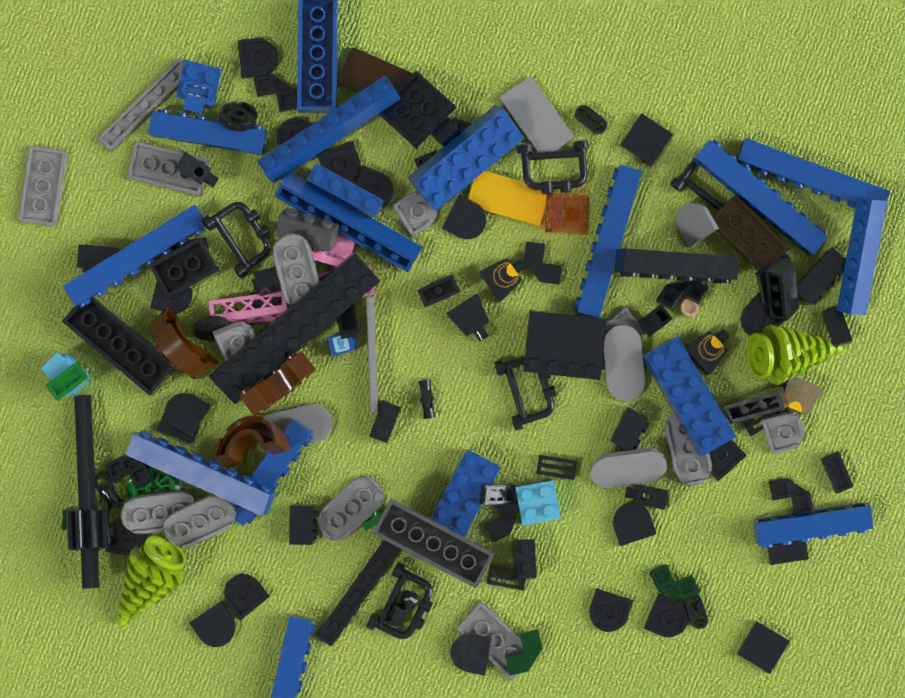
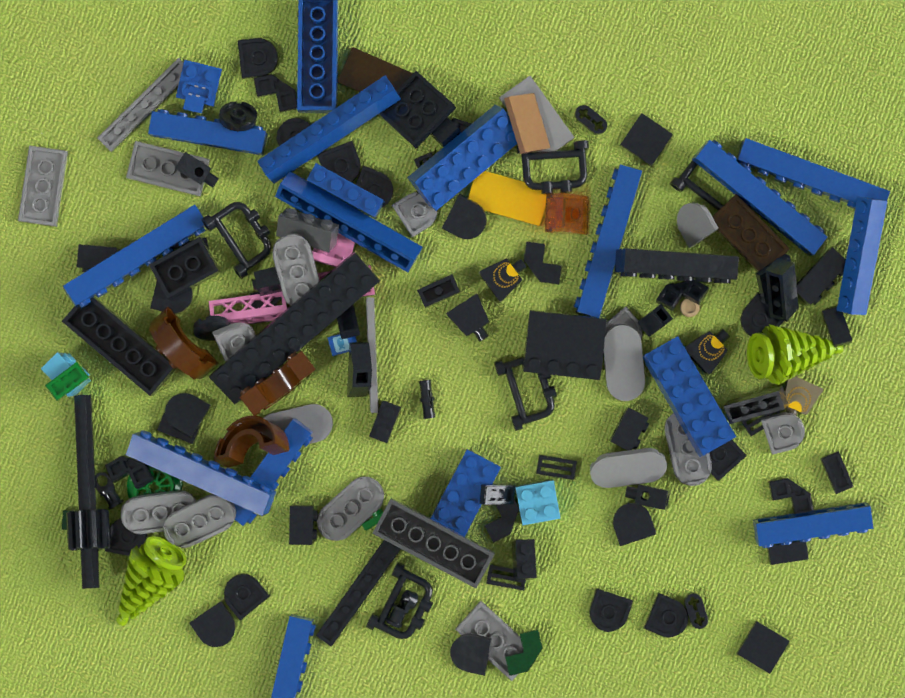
(359, 369): none -> black slope
(527, 123): none -> medium nougat tile
(680, 589): dark green tile -> none

